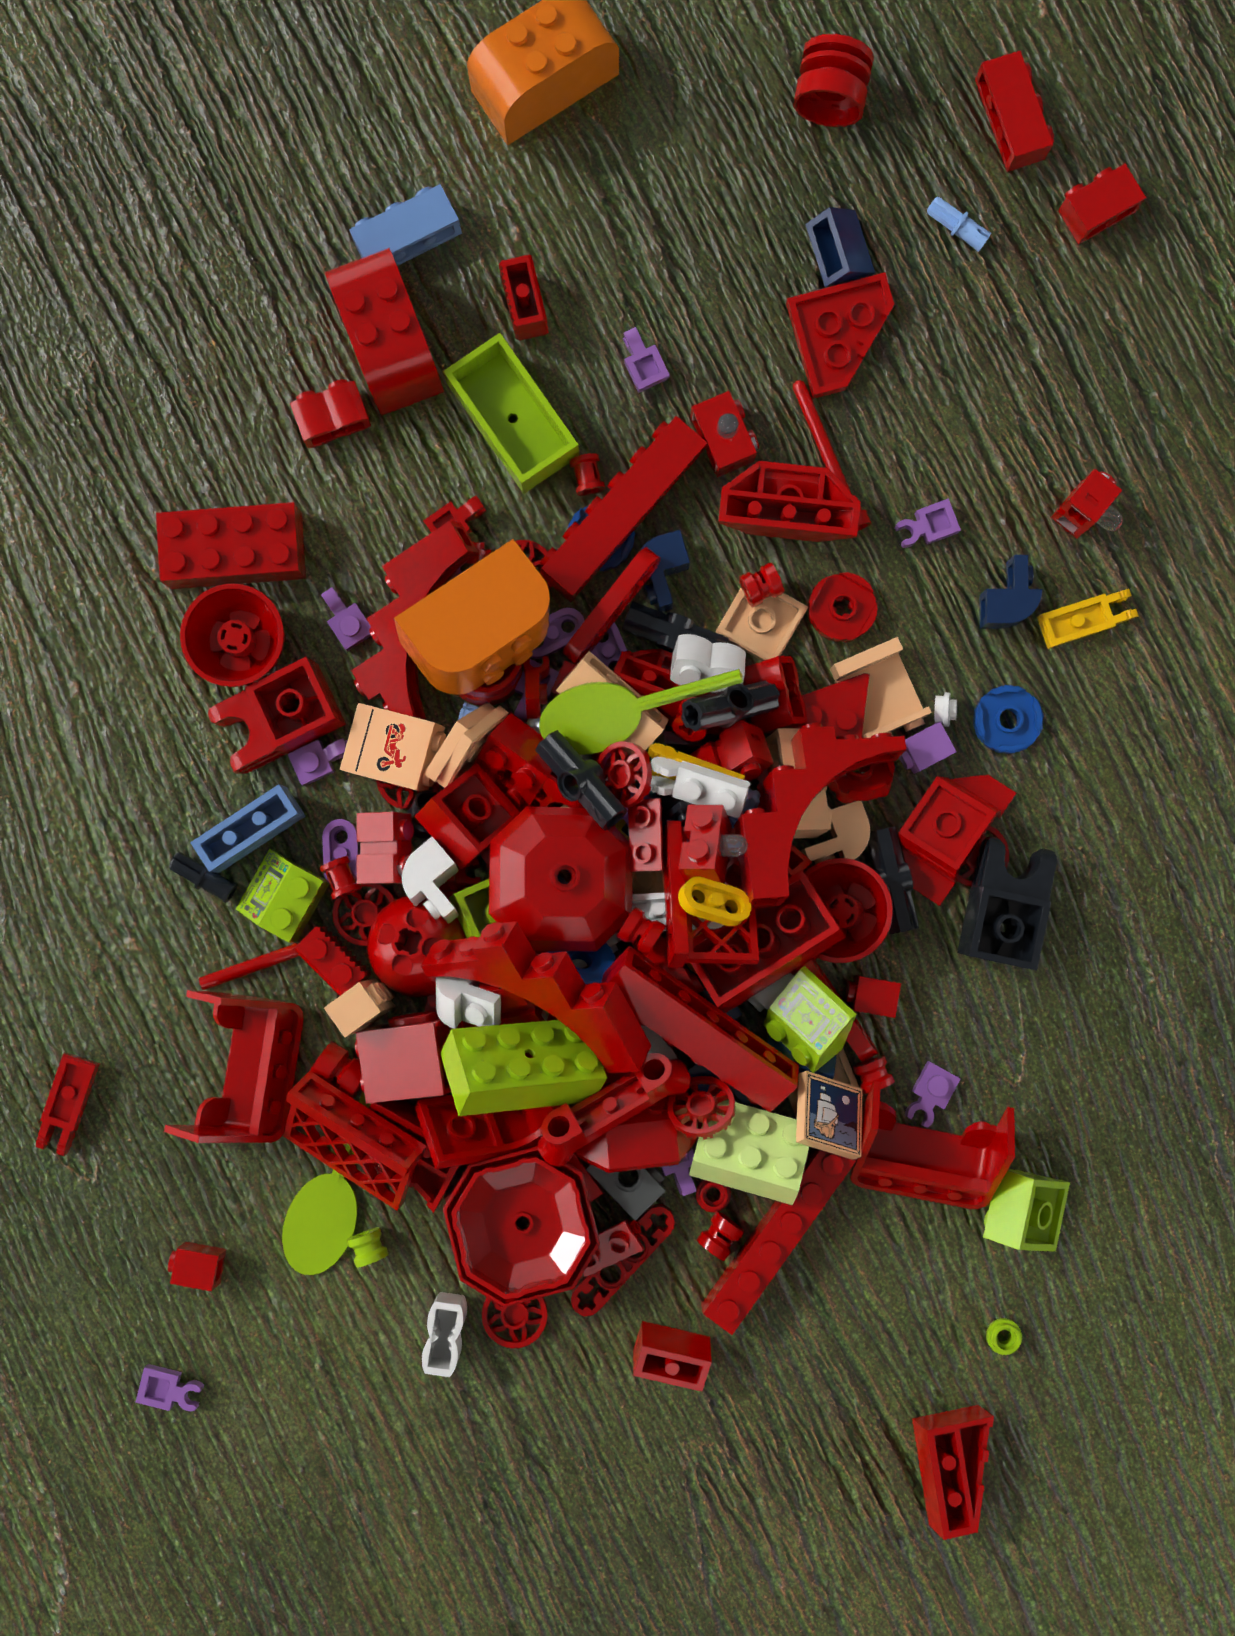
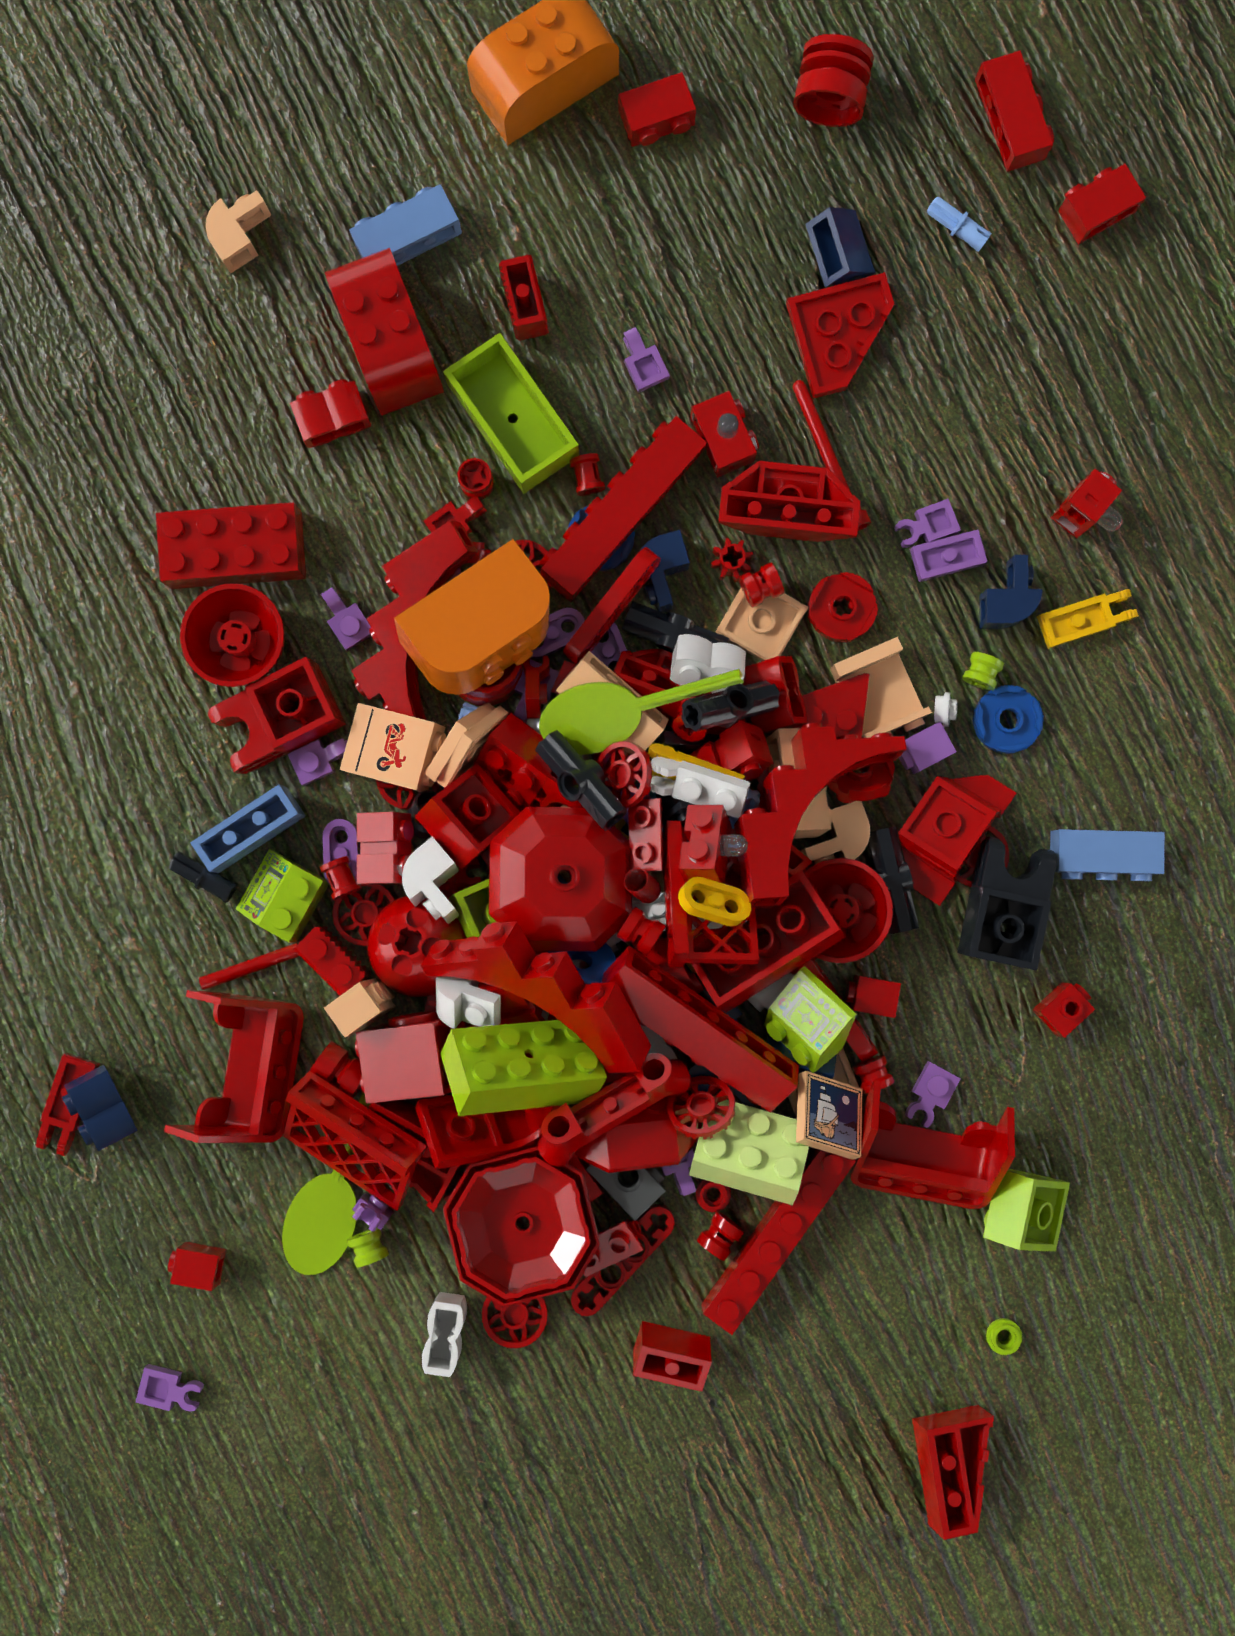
(99, 1107): none -> dark blue brick
(228, 227): none -> light nougat brick
(372, 1211): none -> medium lavender plate
(475, 472): none -> red wheel
(635, 878): none -> red piece
(657, 110): none -> red brick
(737, 552): none -> red gear
(948, 555): none -> medium lavender plate
(983, 671): none -> lime wheel
(1064, 1008): none -> red brick
(1108, 853): none -> medium blue brick

